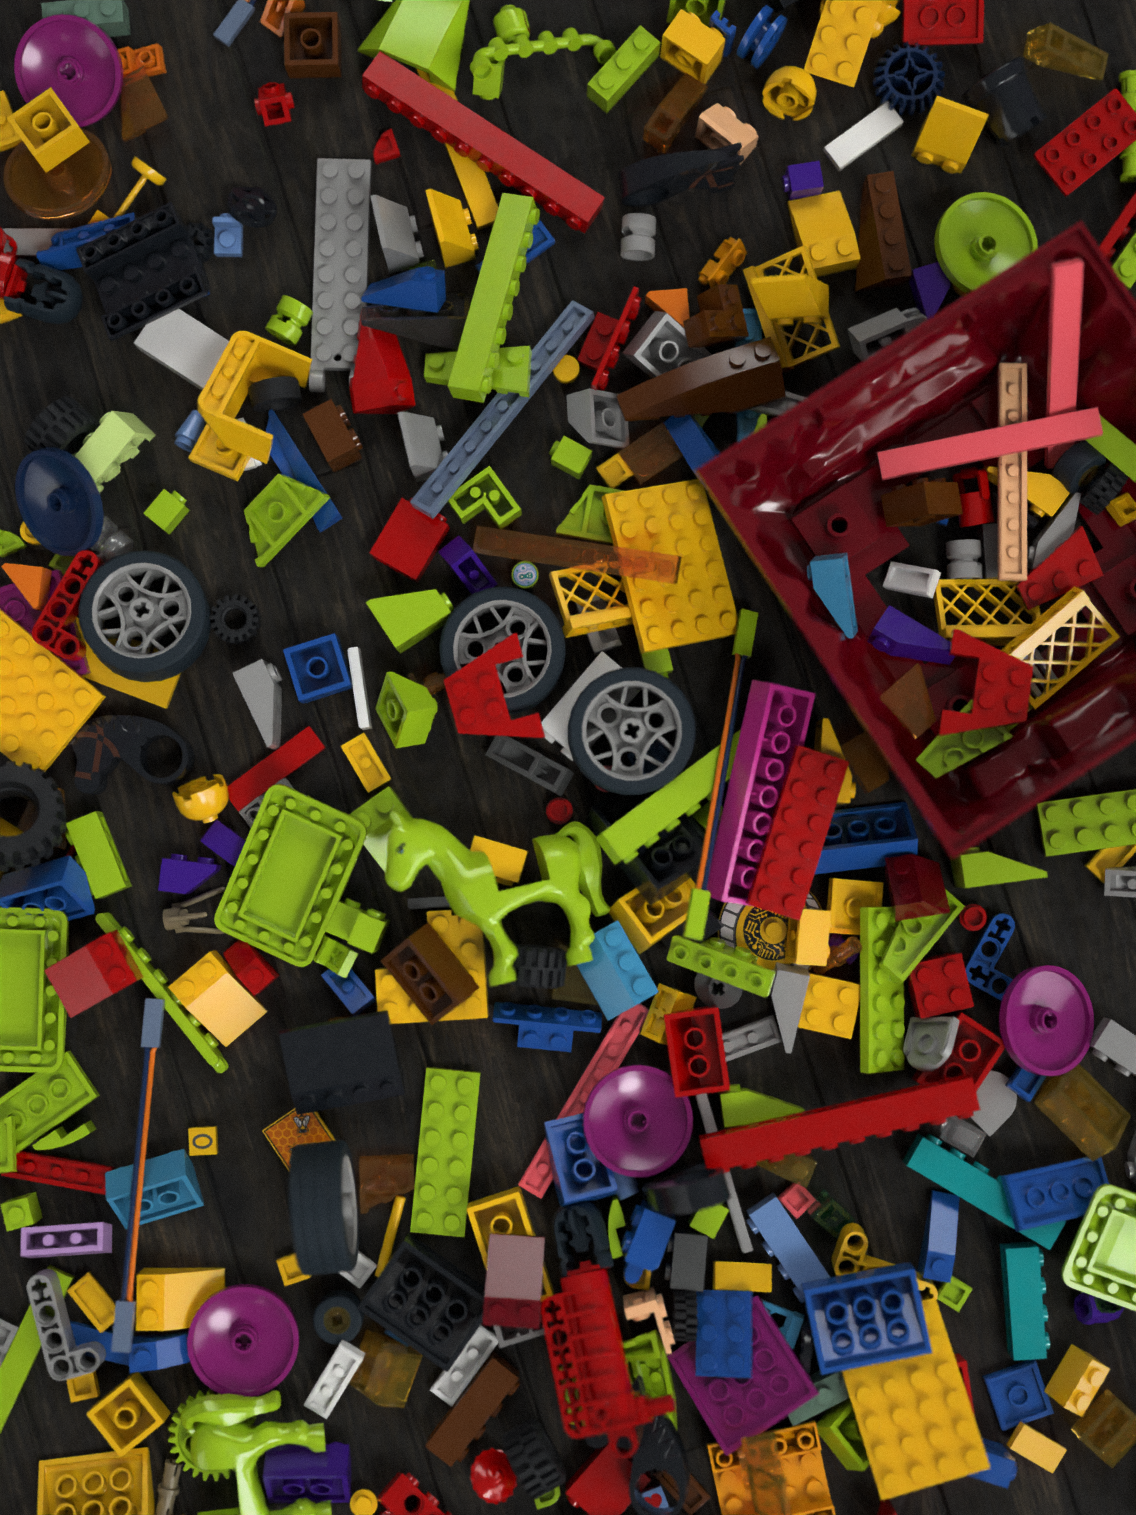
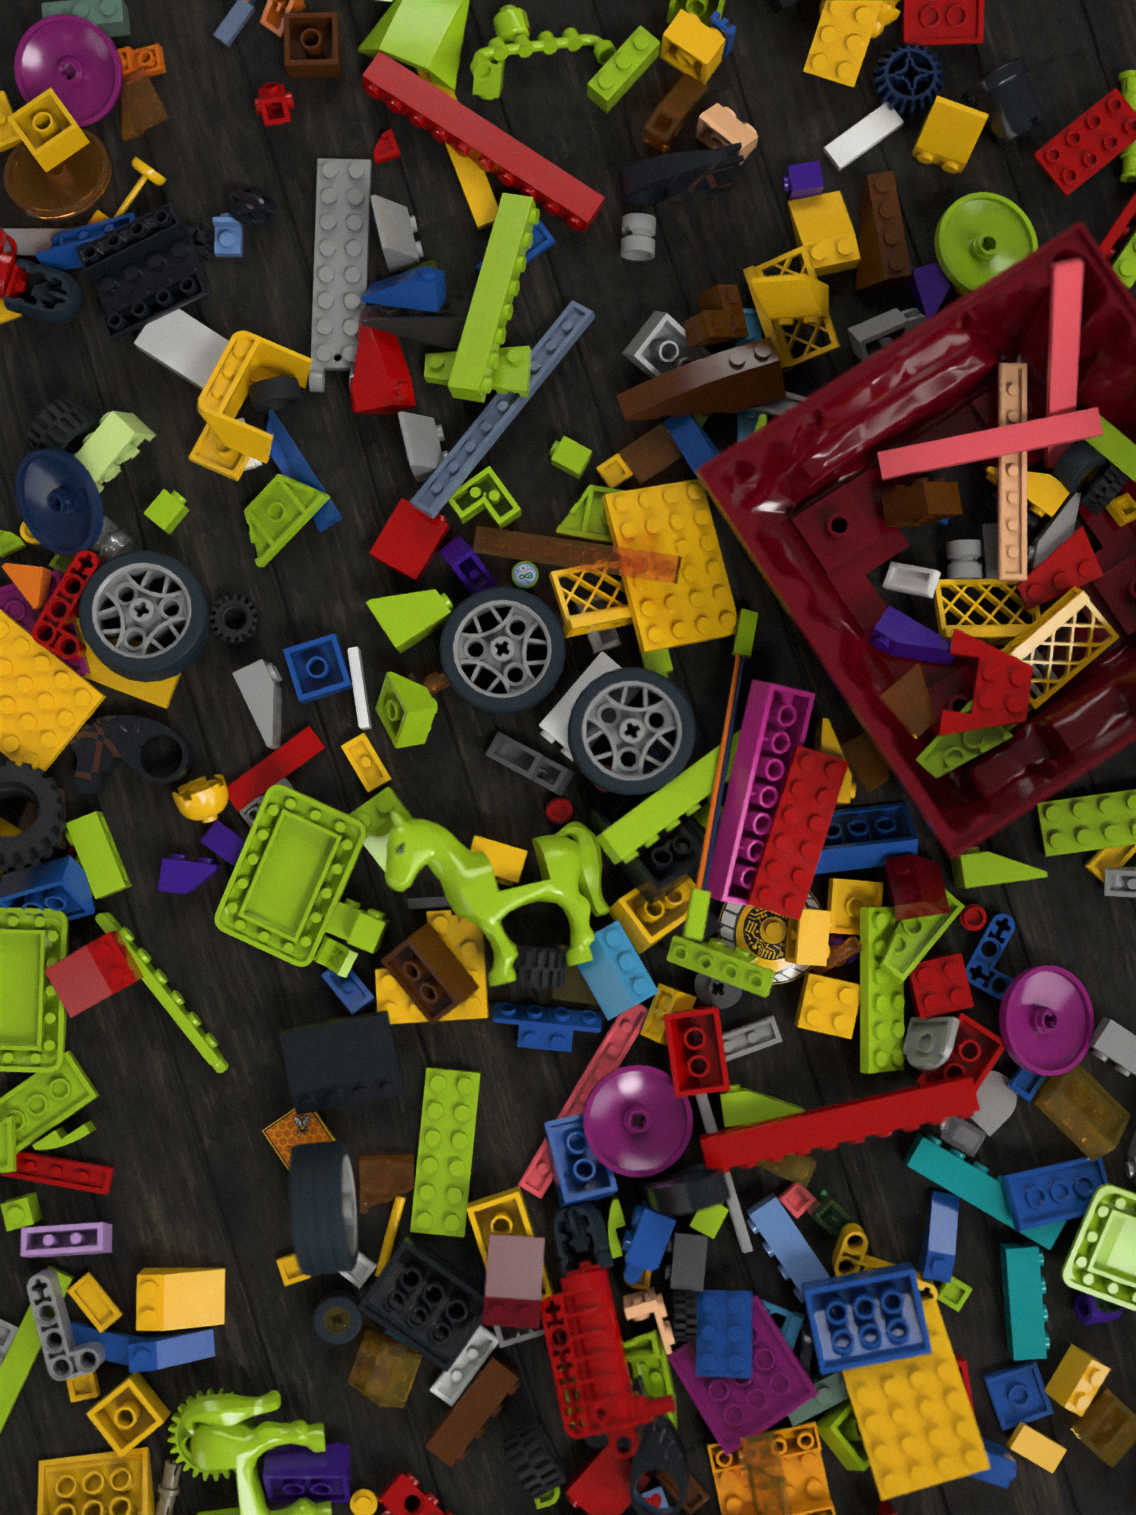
(124, 1308): piece -> none
(168, 1188): dark azure slope -> none
(177, 917): dark tan plant -> none
(190, 431): medium blue cone -> none
(203, 1140): yellow tile -> none
(218, 998): yellow slope -> none
(243, 1340): magenta dish -> none
(250, 966): red slope -> none
(289, 320): lime wheel -> none
(334, 439): reddish brown brick -> none
(334, 1379): white tile -> none
(451, 228): yellow slope -> none
(479, 697): red wing -> none
(492, 1476): red piece -> none
(567, 369): yellow tile -> none
(598, 418): light grey slope -> none
(603, 341): red bracket -> none
(626, 1186): medium blue cone -> none
(670, 301): orange slope -> none
(731, 254): light orange hinge -> none
(742, 1276): yellow slope -> none
(761, 36): blue wheel -> none
(788, 998): light grey slope -> none
(790, 92): yellow cylinder -> none
(834, 587): dark azure slope -> none
(975, 505): red piece -> none
(1064, 52): clear yellow slope -> none

